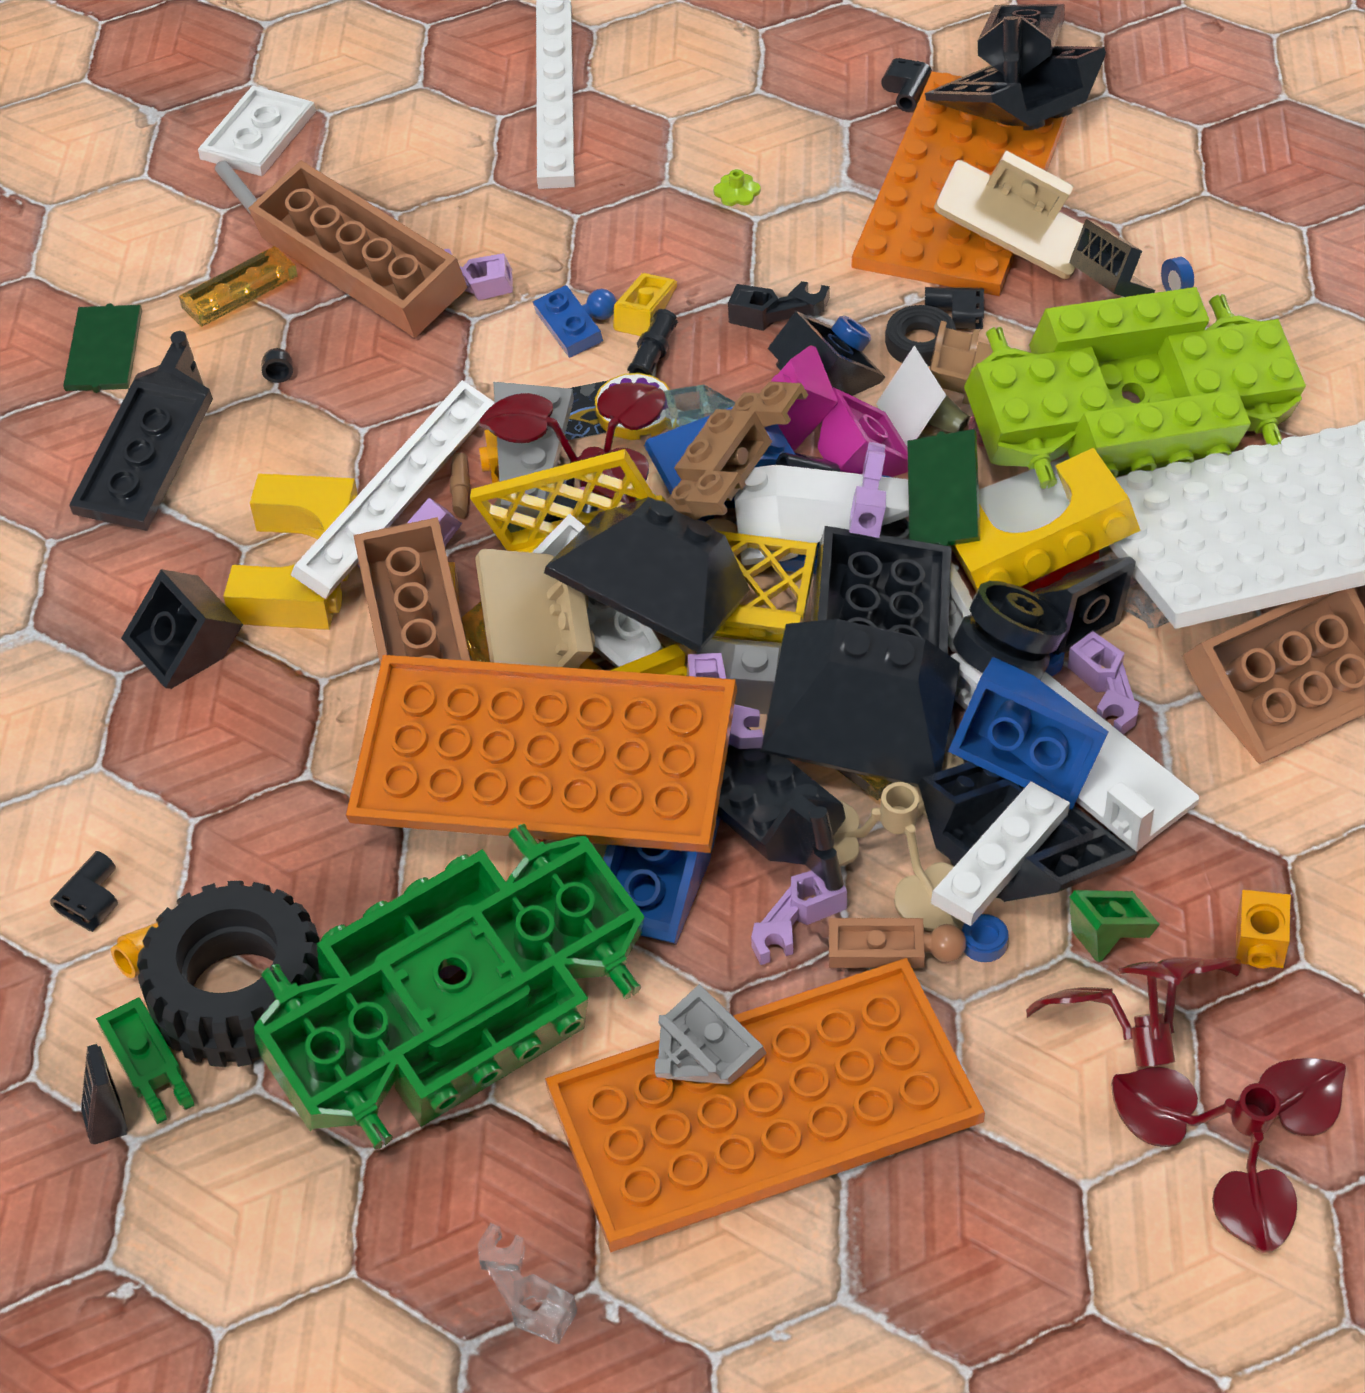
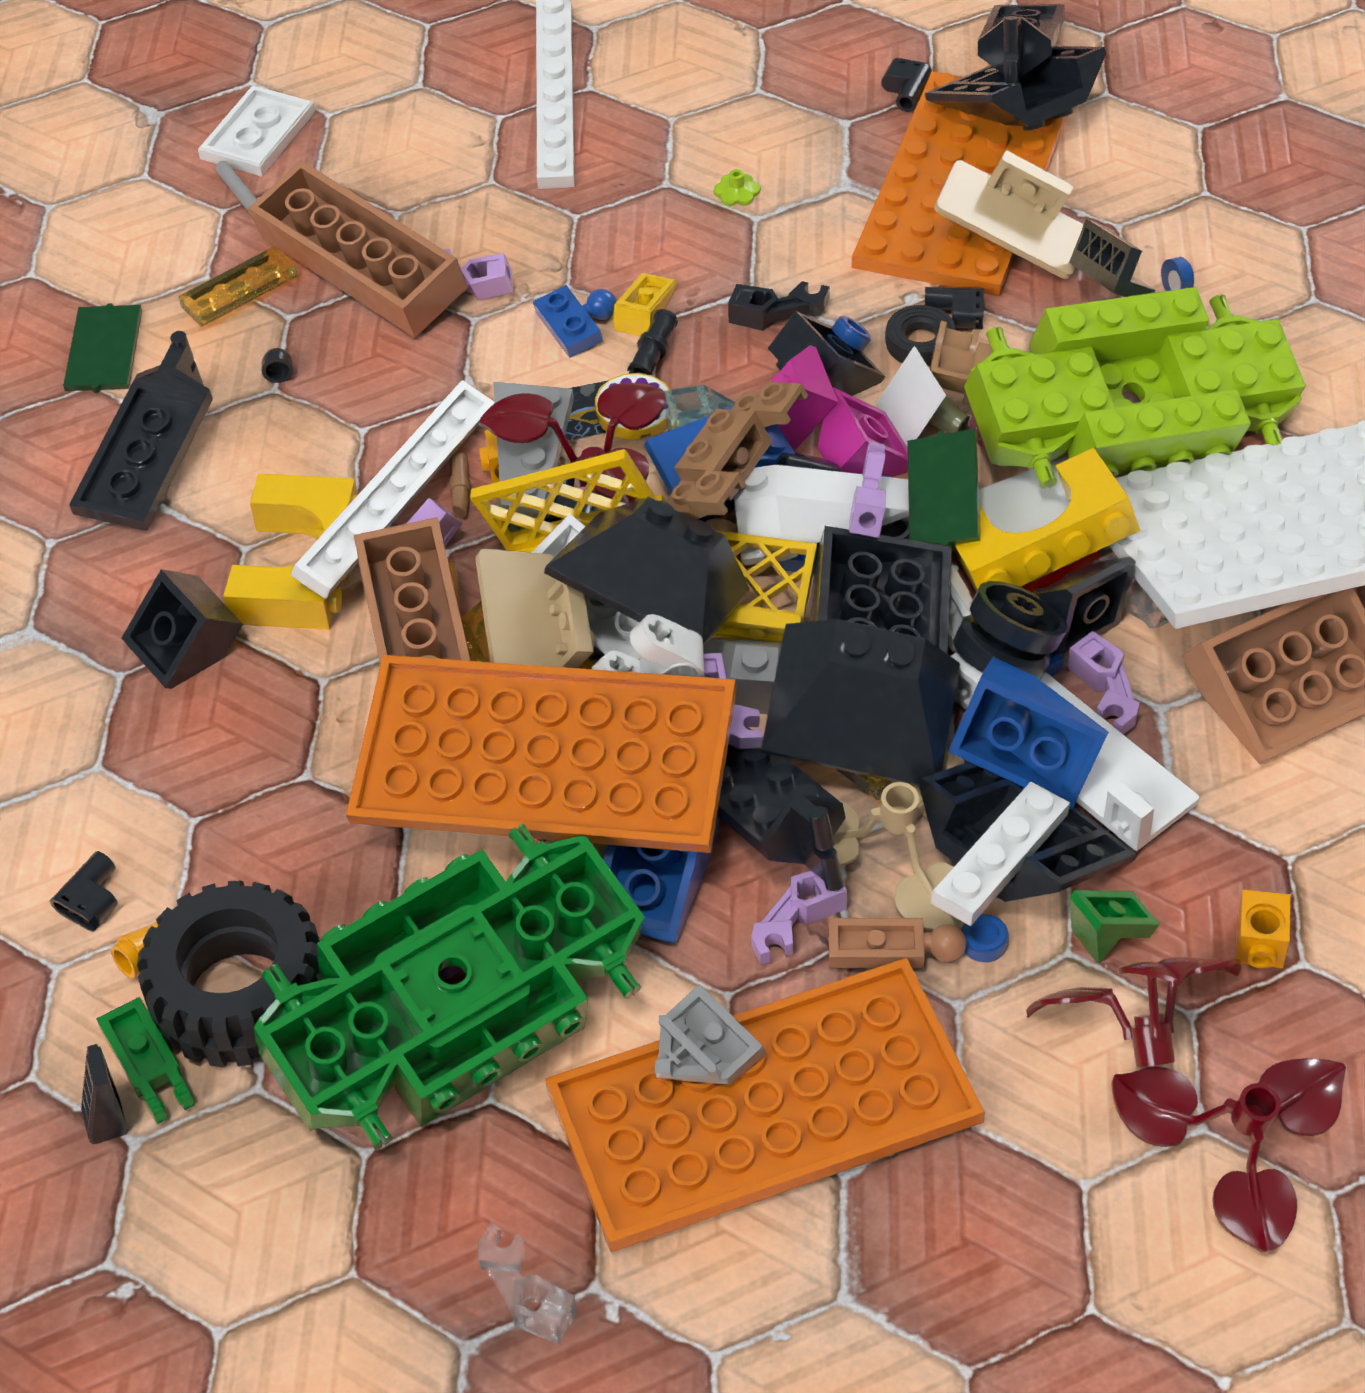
(663, 647): none -> white piece

